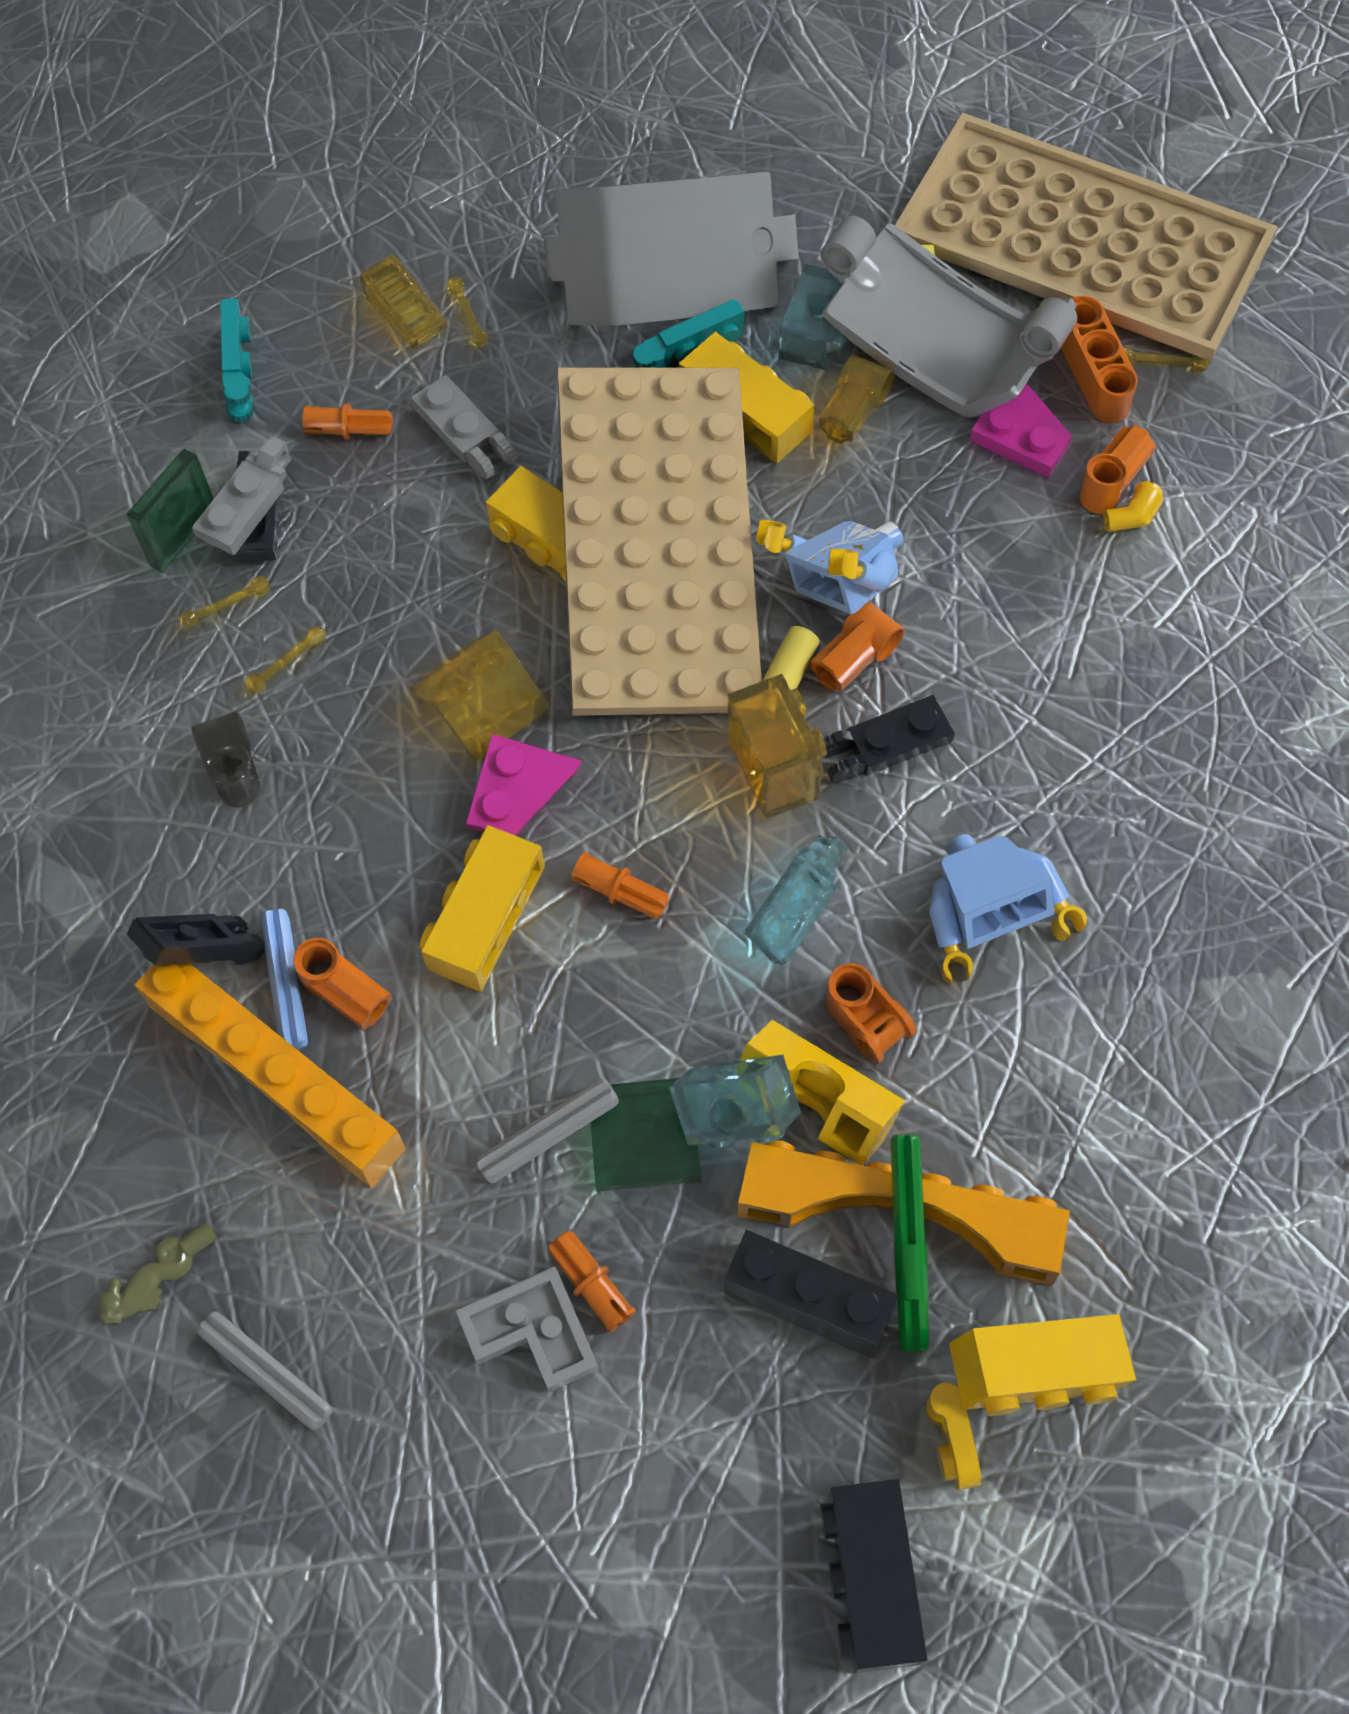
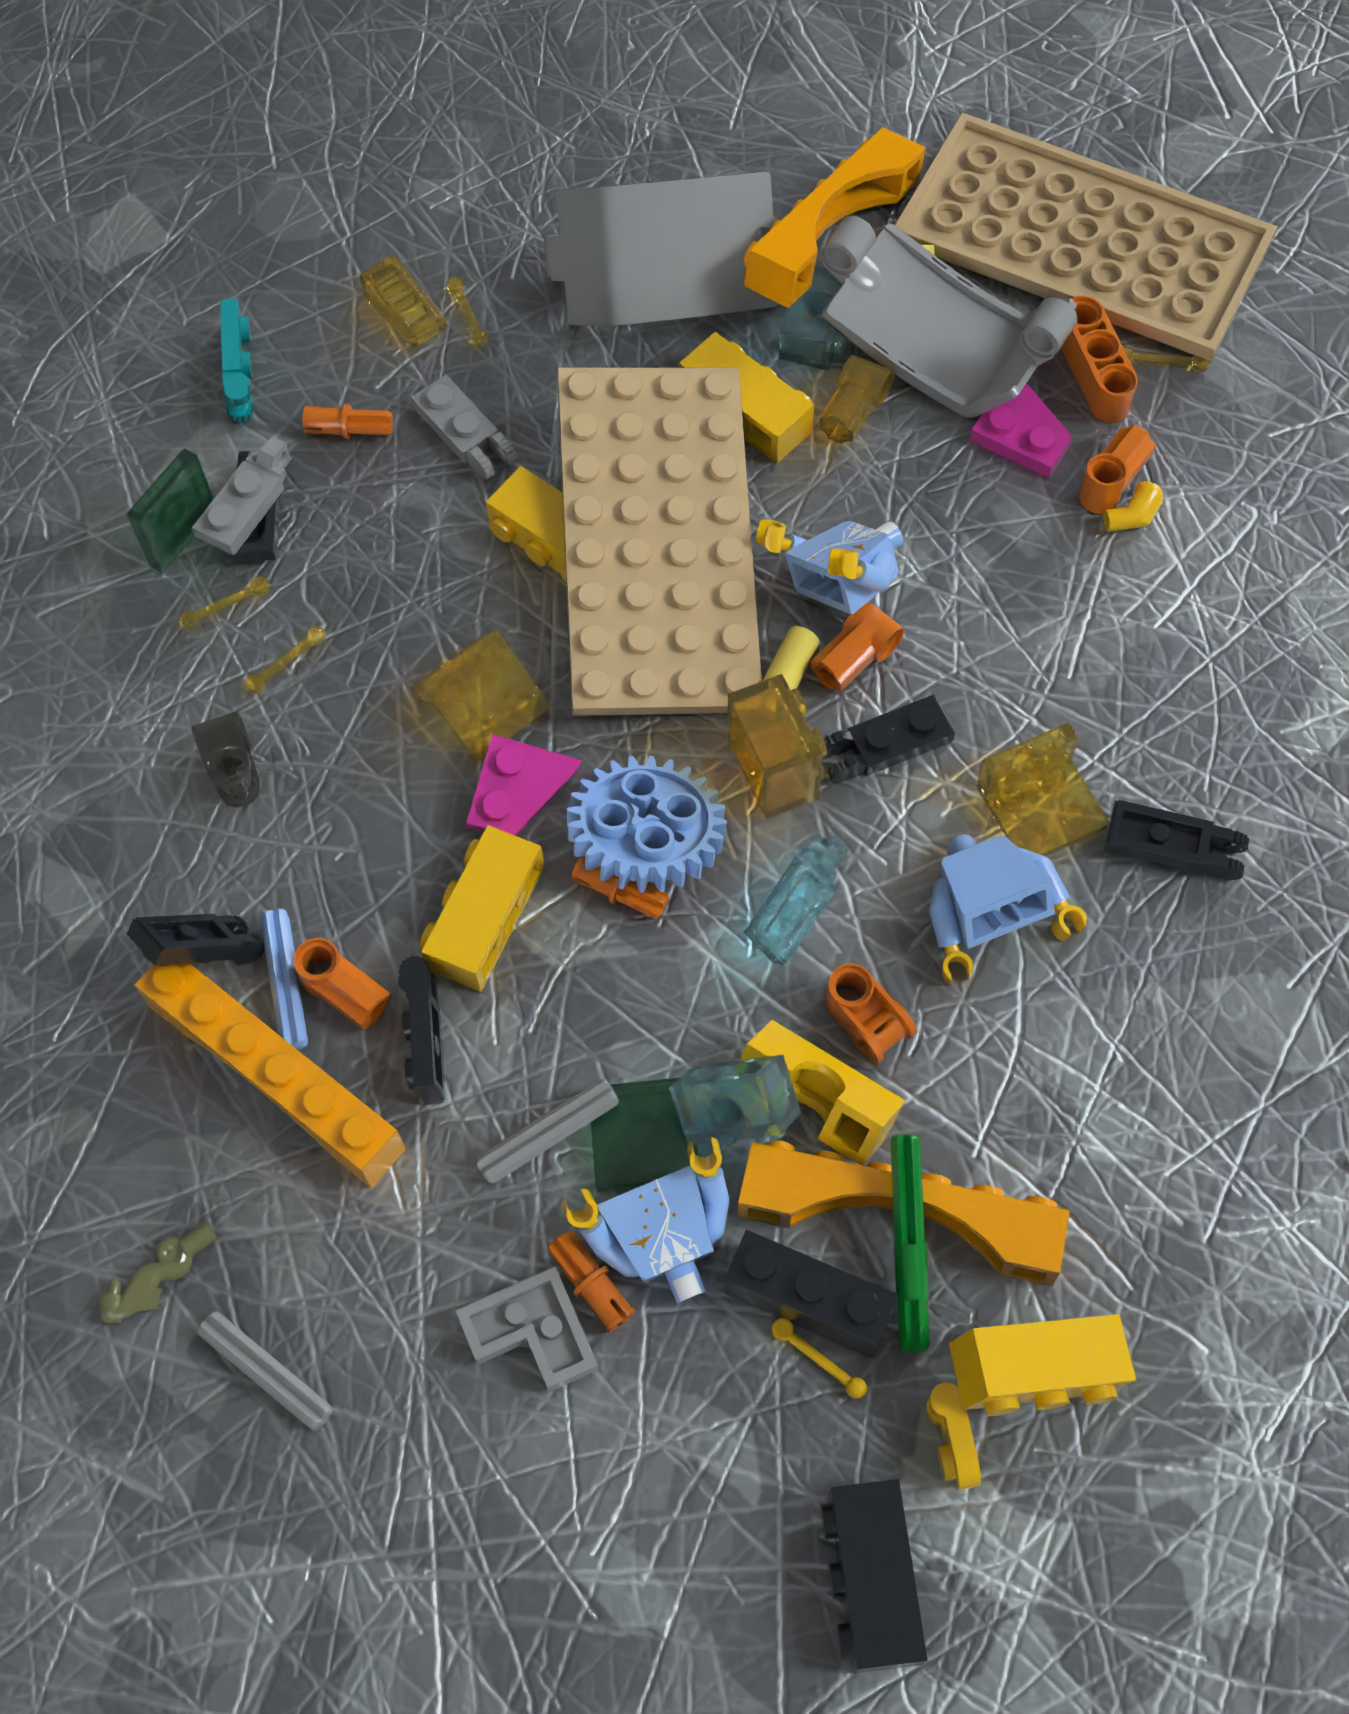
(423, 1028): none -> black hinge
(646, 824): none -> light blue gear
(661, 1224): none -> light blue torso
(680, 340): teal hinge -> none
(783, 1331): none -> yellow hinge
(875, 175): none -> light orange arch
(1040, 793): none -> clear yellow bracket
(1174, 840): none -> black hinge

